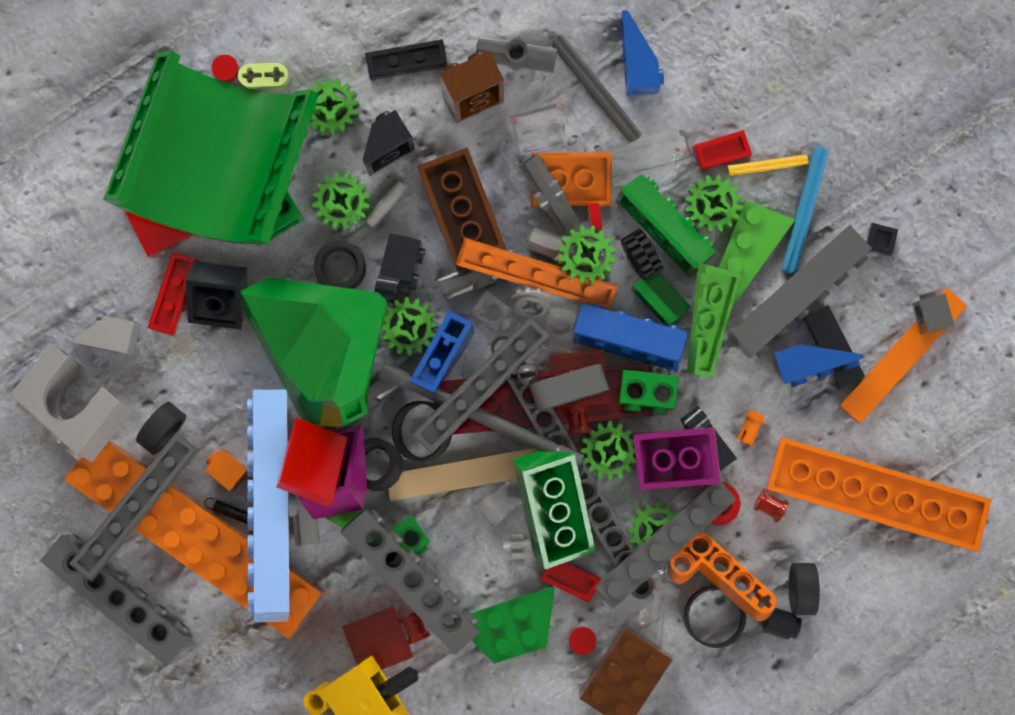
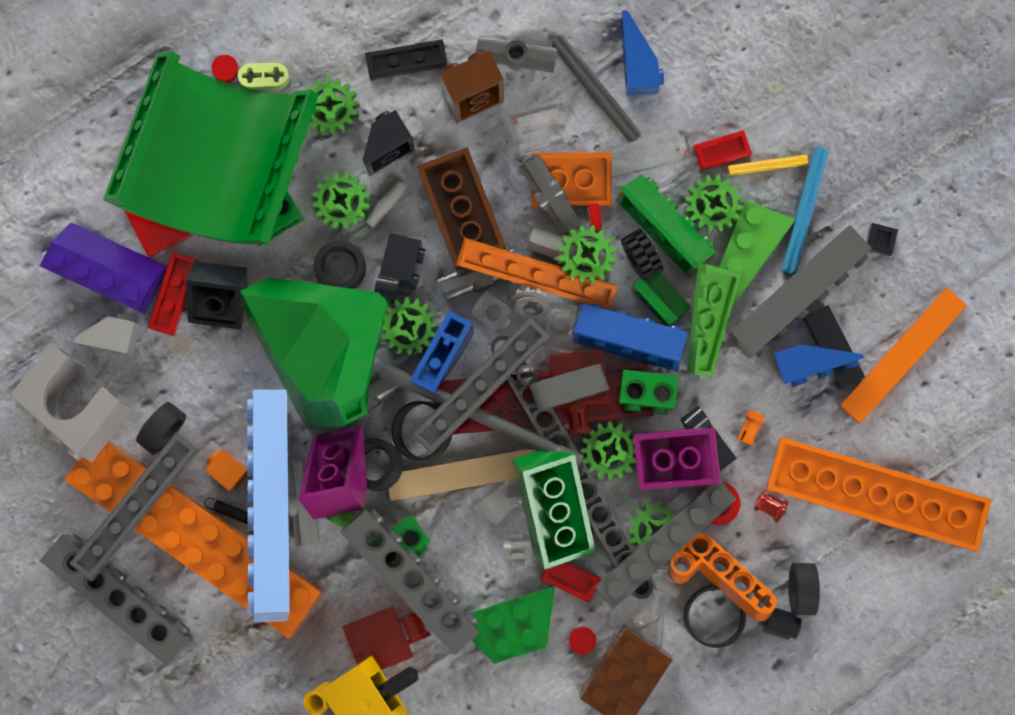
(104, 267): none -> dark purple slope
(312, 462): red tile -> none
(932, 313): dark grey brick -> none

